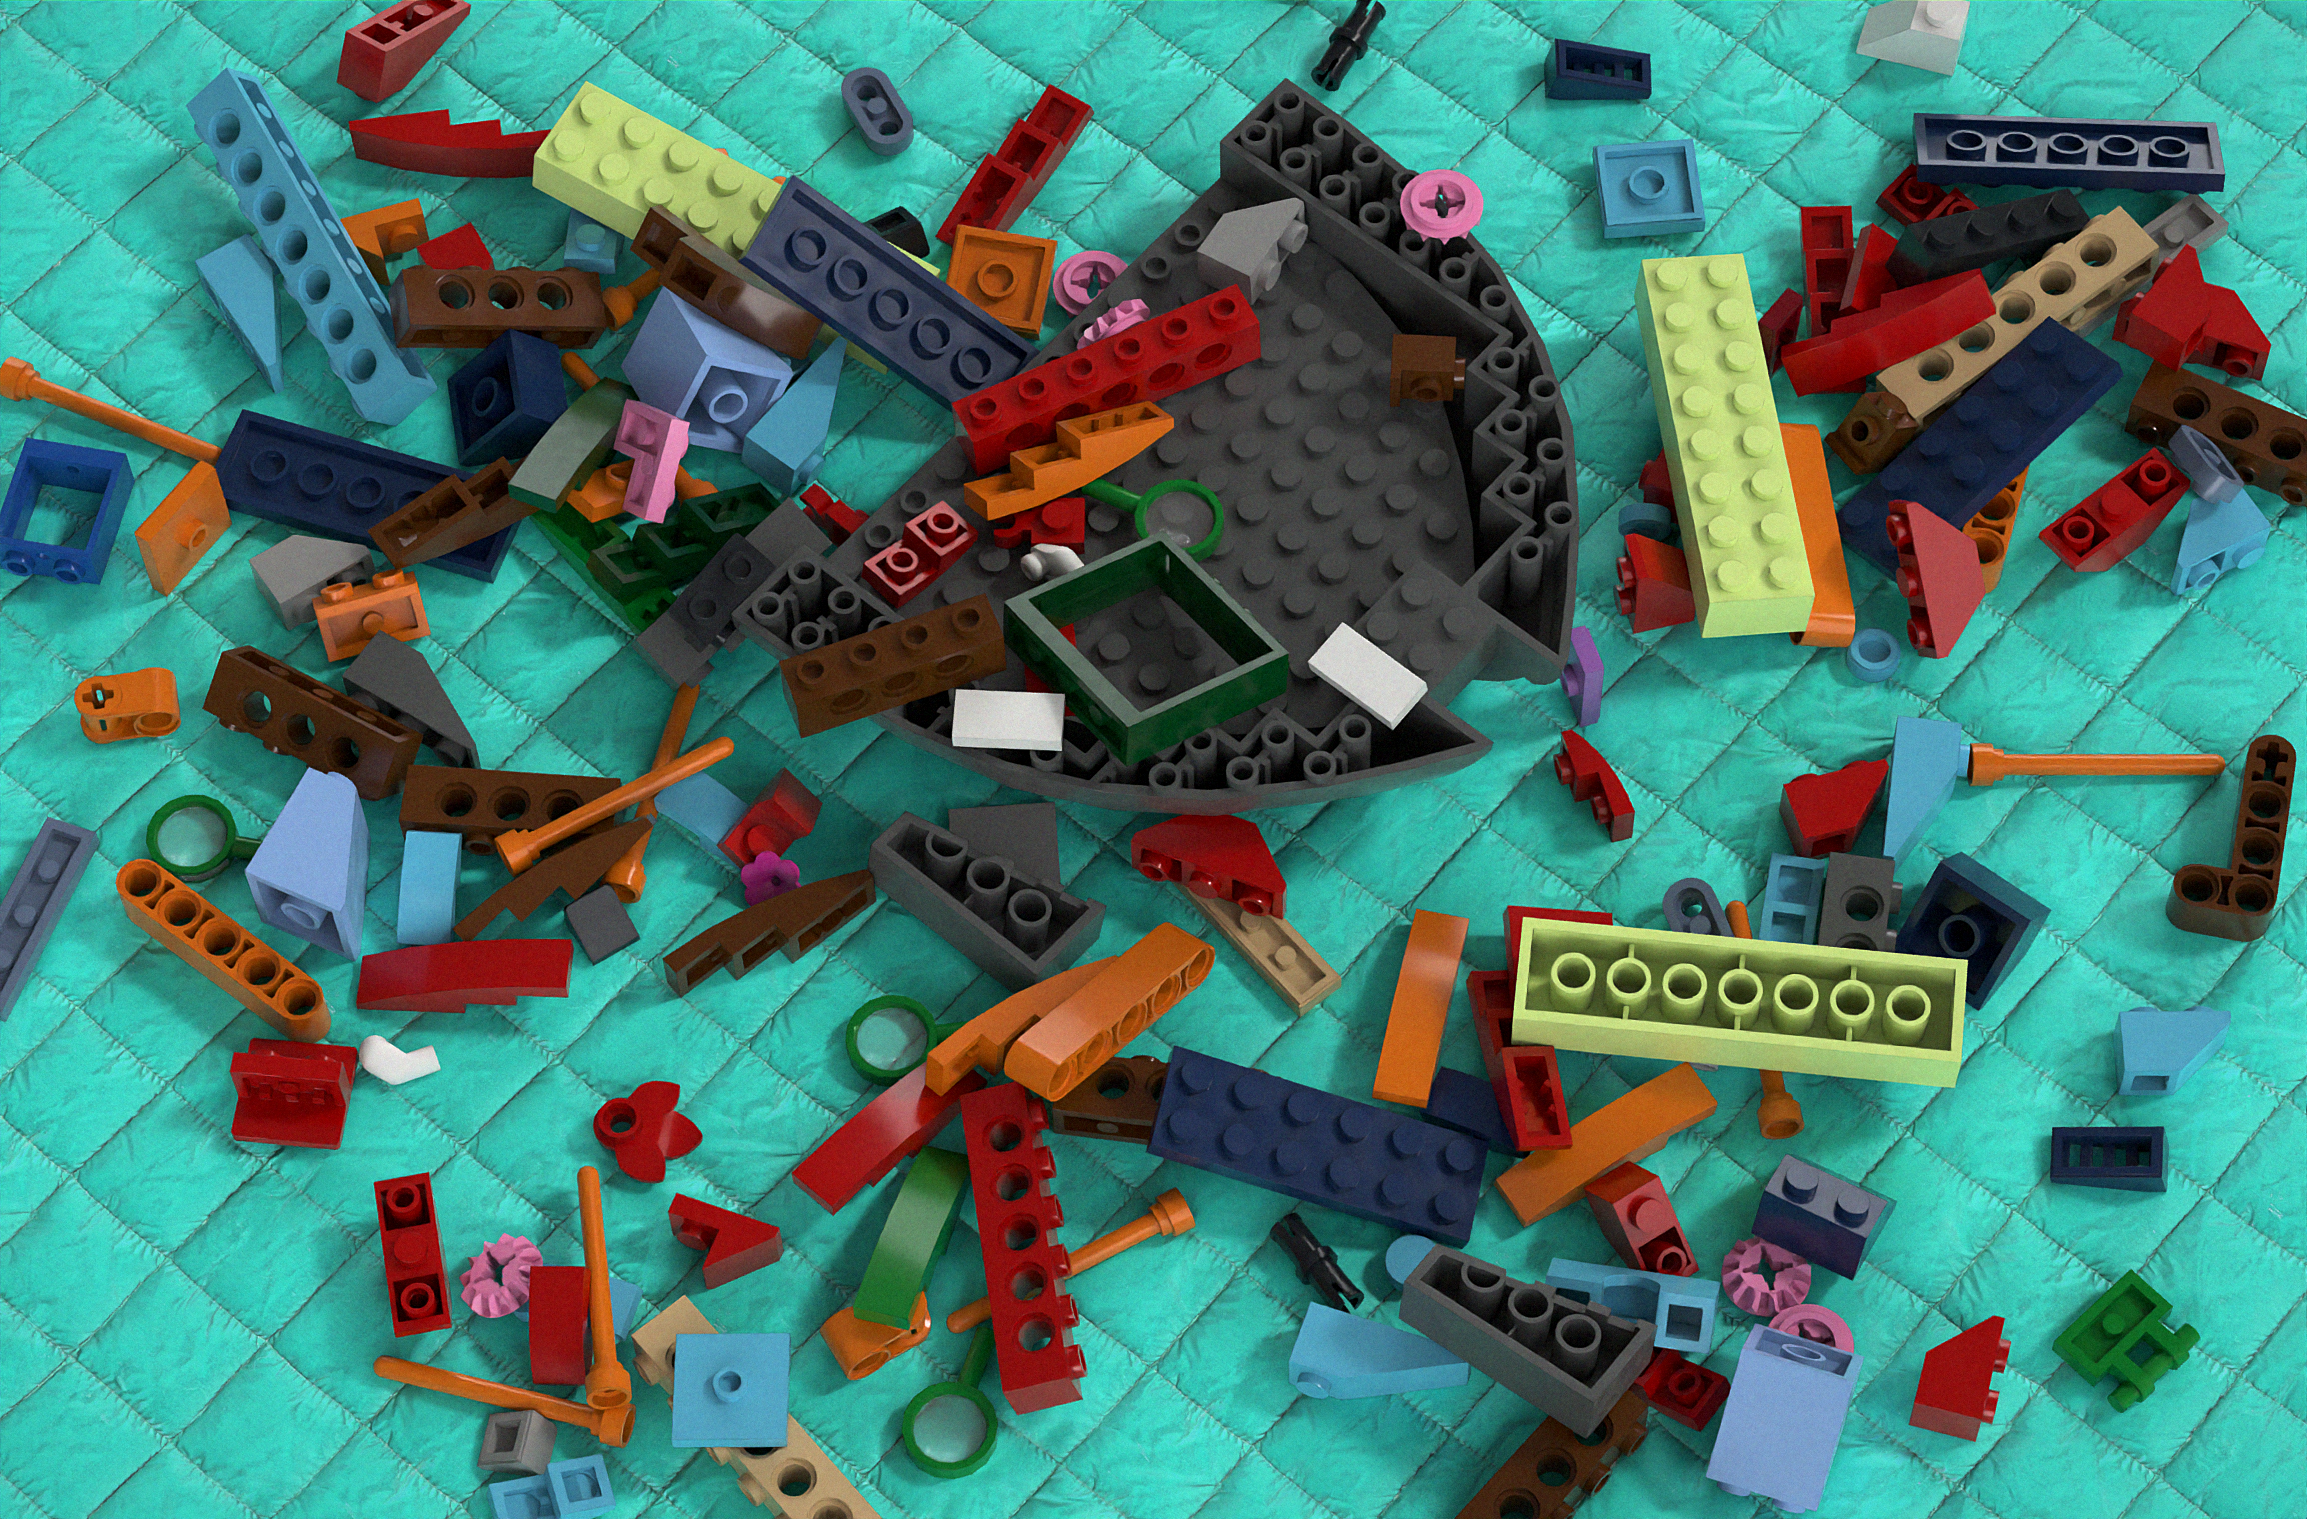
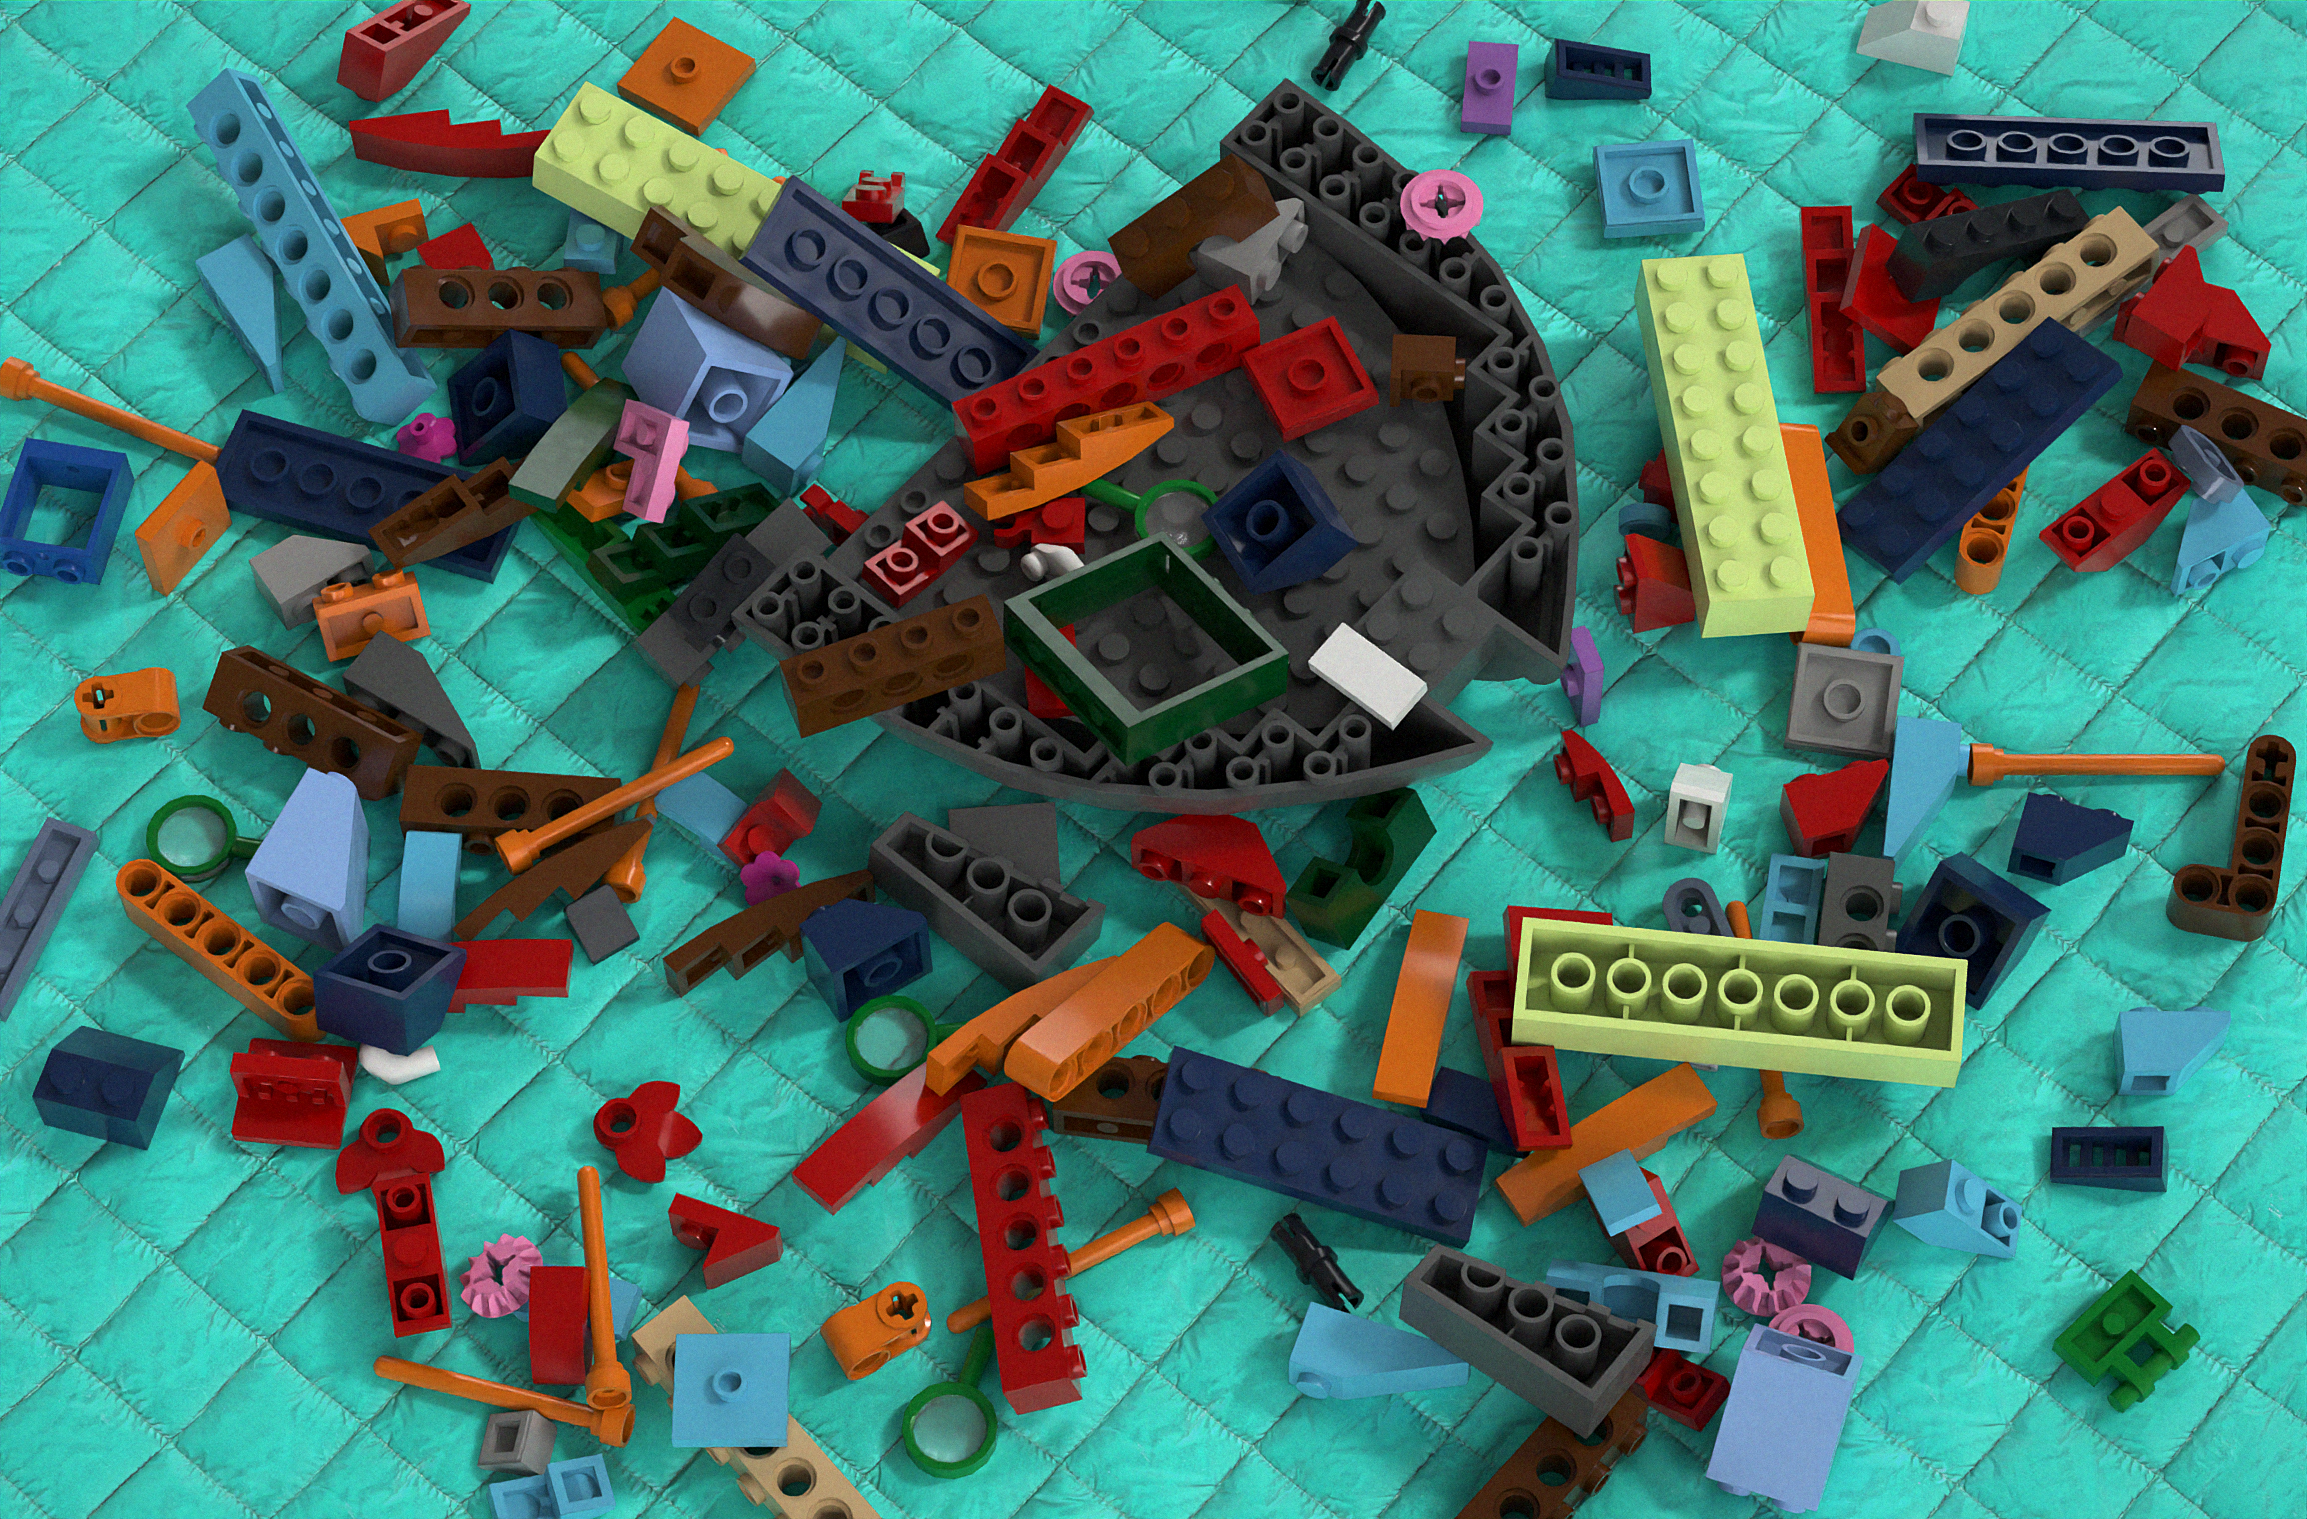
(107, 1086): none -> dark blue slope
(373, 1161): none -> red plate
(388, 989): none -> dark blue slope
(428, 438): none -> dark pink plant
(686, 76): none -> orange plate
(863, 952): none -> dark blue slope
(876, 198): none -> red hinge
(879, 115): sand blue plate -> none
(914, 1237): green slope -> none
(1008, 720): white tile -> none
(1116, 320): bright pink gear -> none
(1220, 201): none -> reddish brown arch
(1244, 962): none -> red plate
(1279, 526): none -> dark blue slope
(1308, 379): none -> red plate
(1341, 900): none -> dark green arch
(1404, 1257): medium azure tile -> none
(1489, 88): none -> medium lavender plate
(1619, 1192): none -> medium azure slope
(1697, 807): none -> white slope
(1780, 328): dark red plate -> none
(1844, 702): none -> light grey tile
(1897, 330): red slope -> none
(1936, 575): red slope -> none
(1956, 1210): none -> medium azure slope
(1956, 1381): red slope -> none
(2065, 840): none -> dark blue slope

